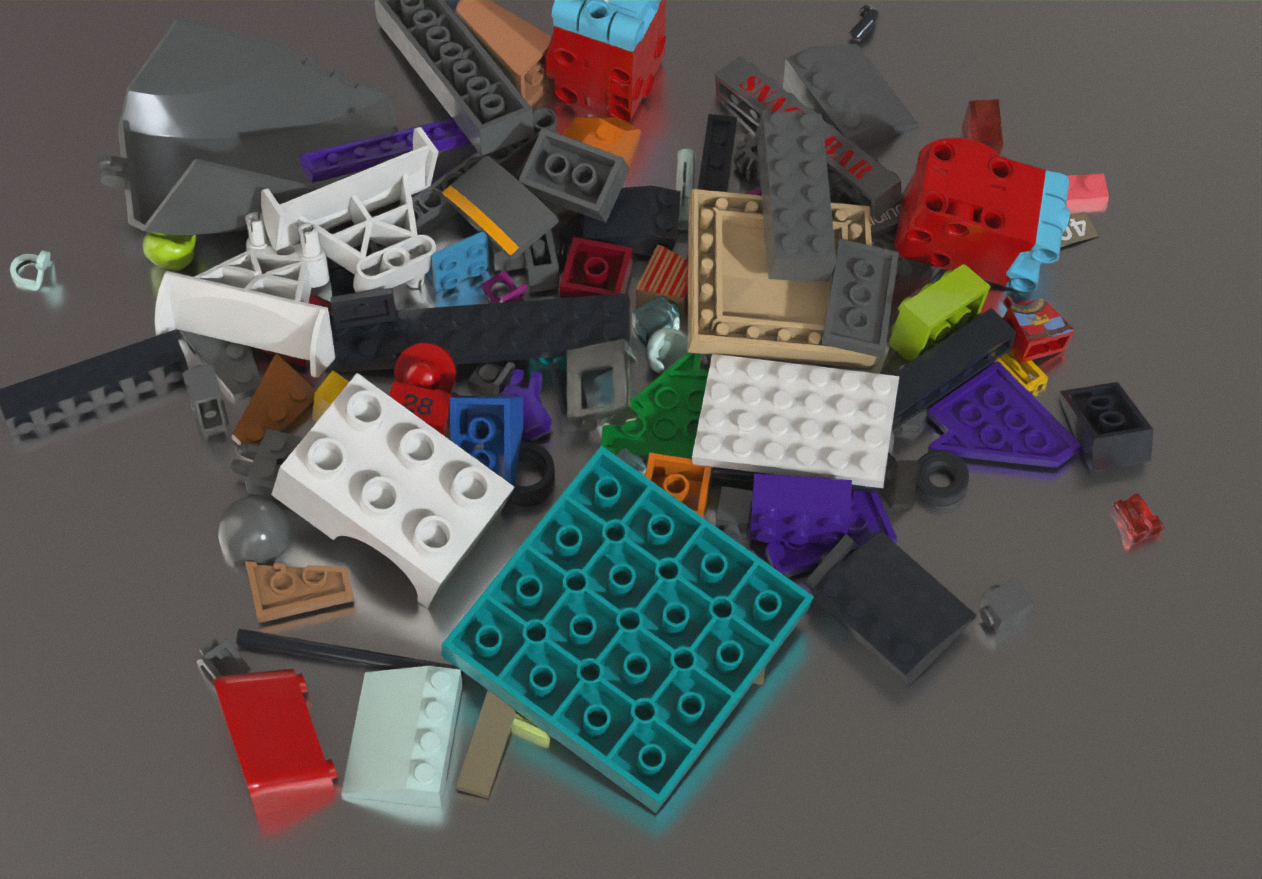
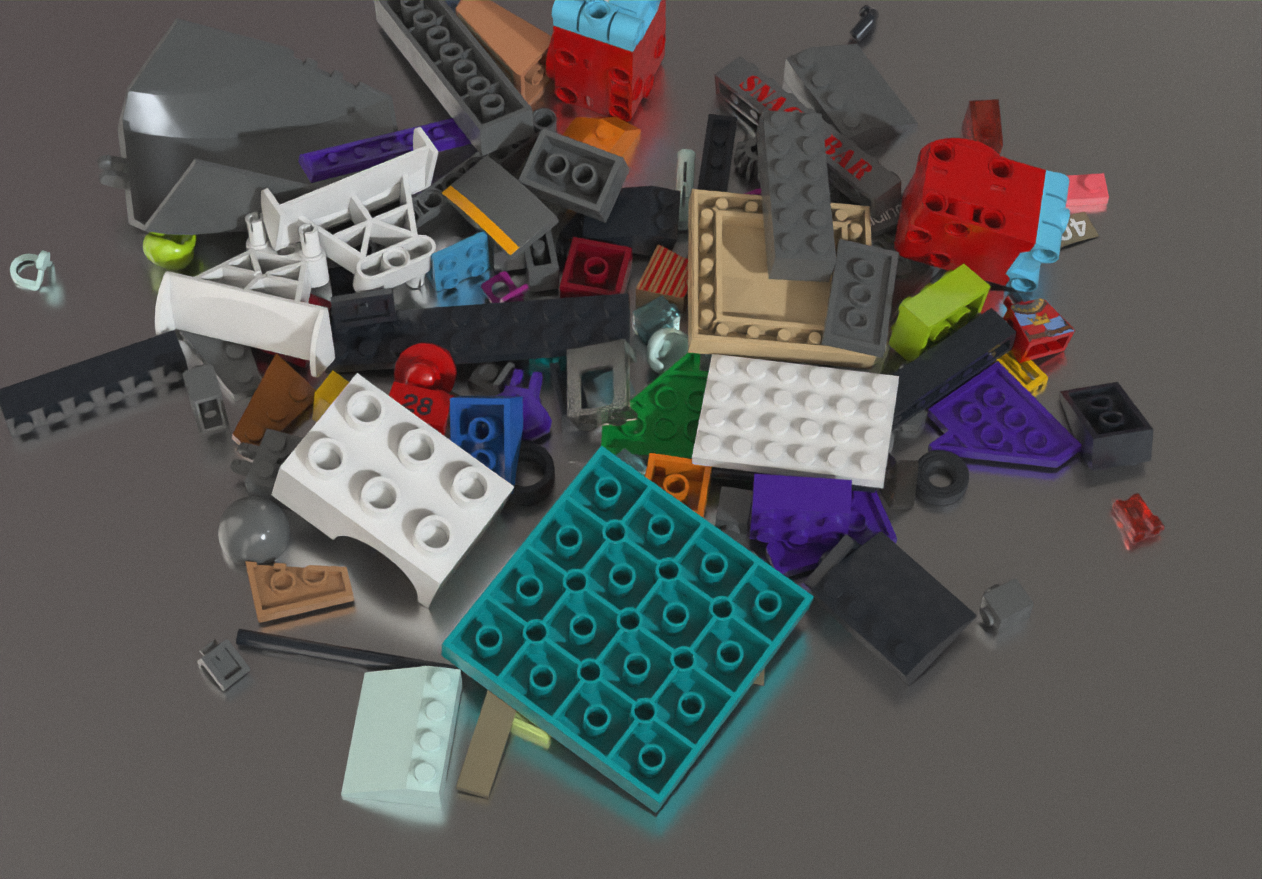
(274, 738): red windscreen -> none

